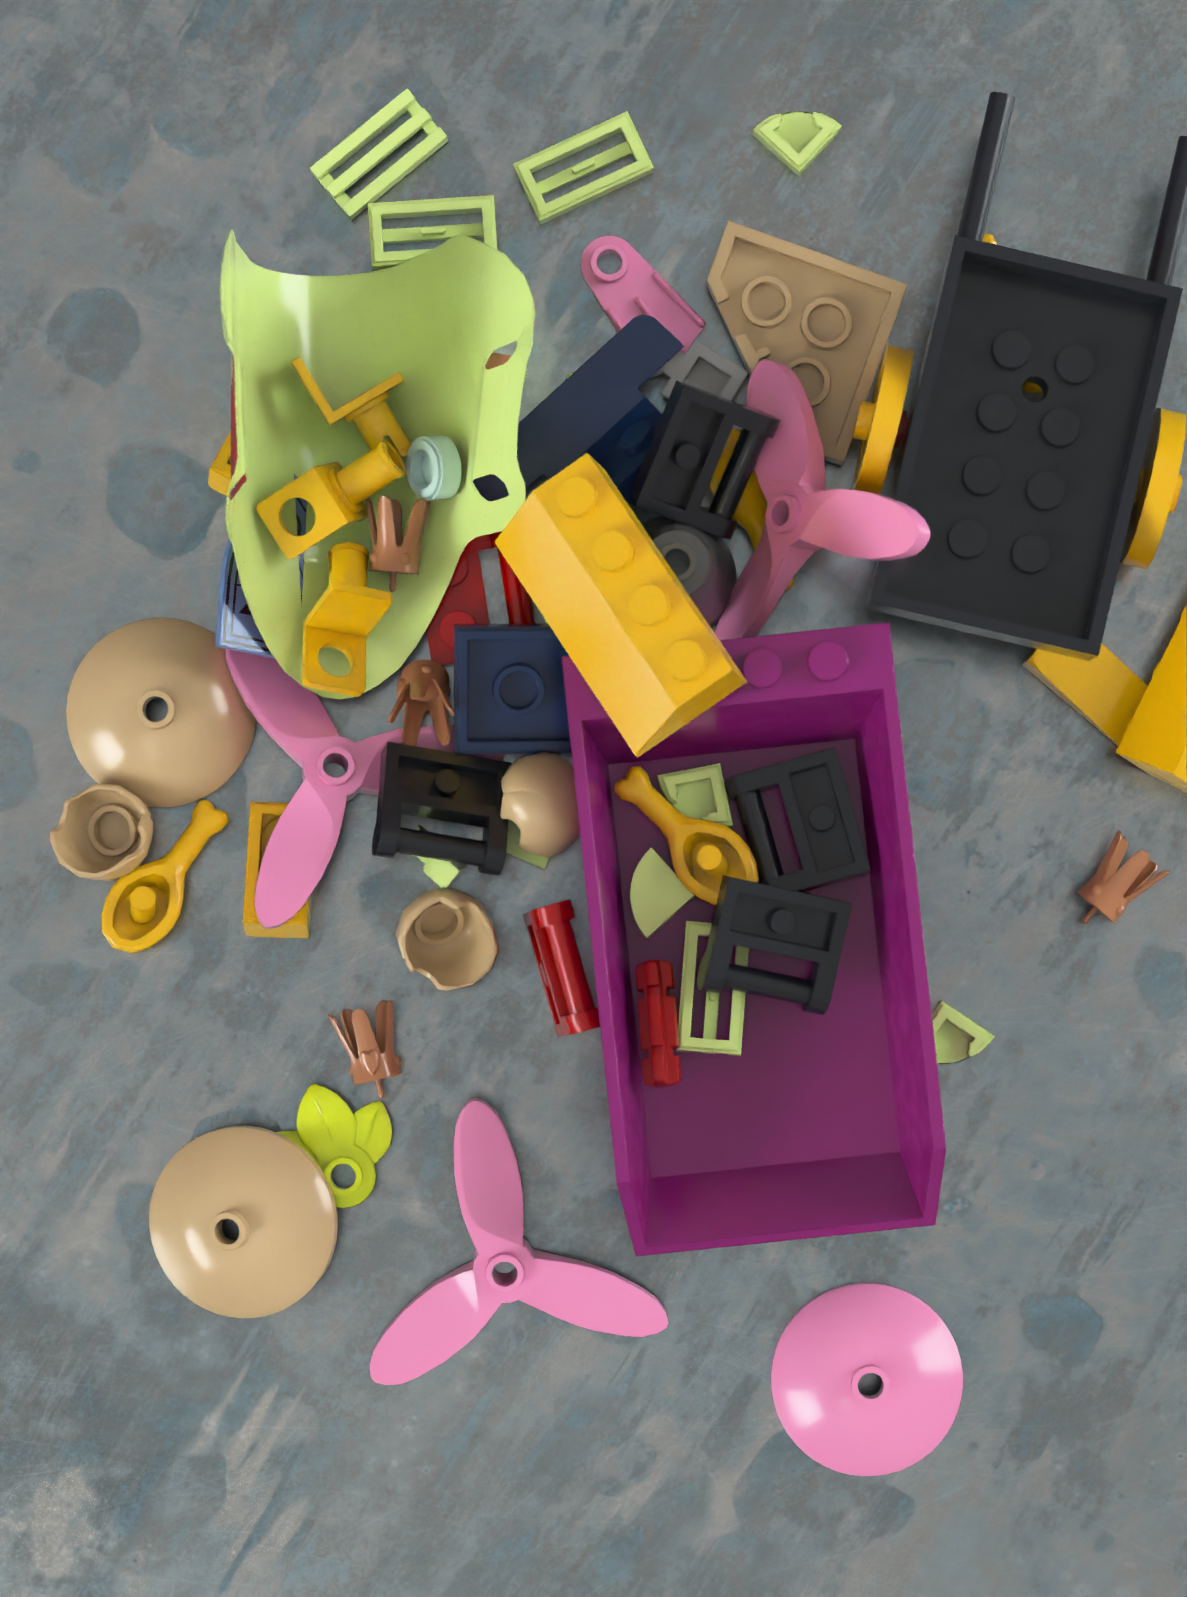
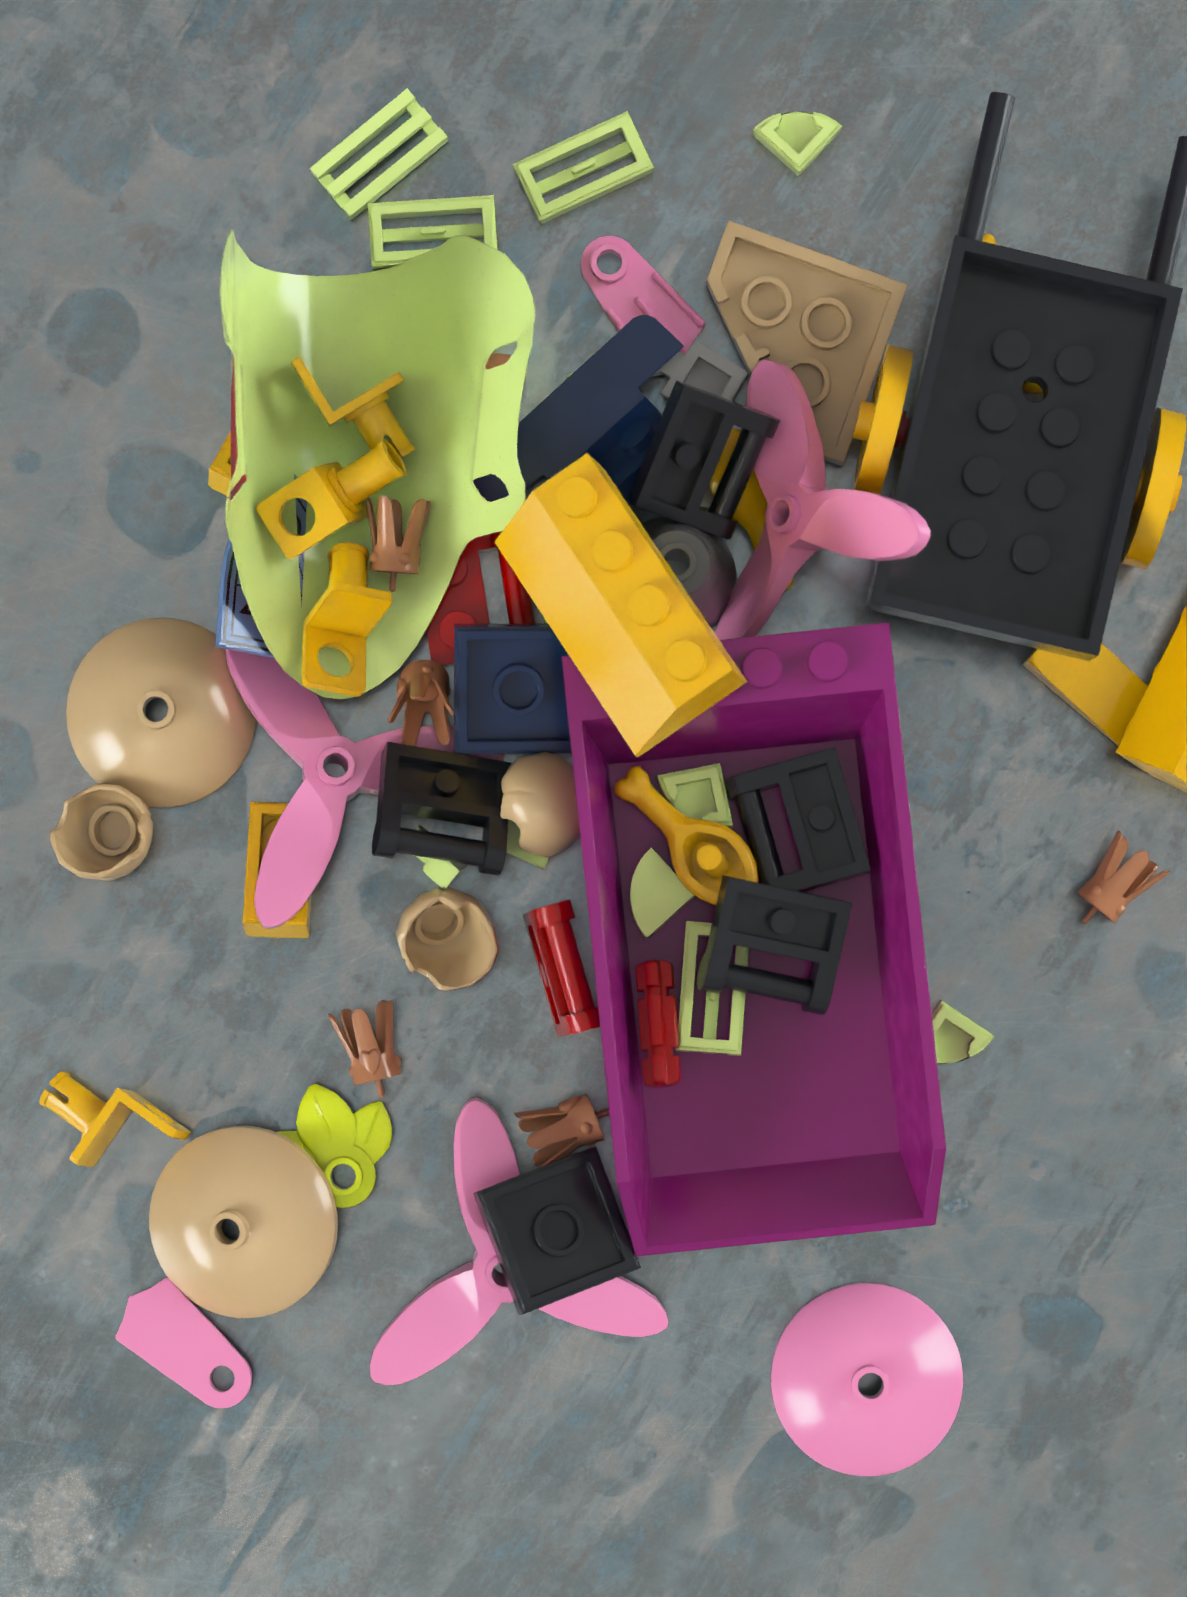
(100, 1119): none -> yellow bracket
(150, 898): yellow piece -> none
(182, 1344): none -> bright pink piece
(433, 467): light aqua tile -> none
(557, 1230): none -> black plate
(561, 1128): none -> nougat piece

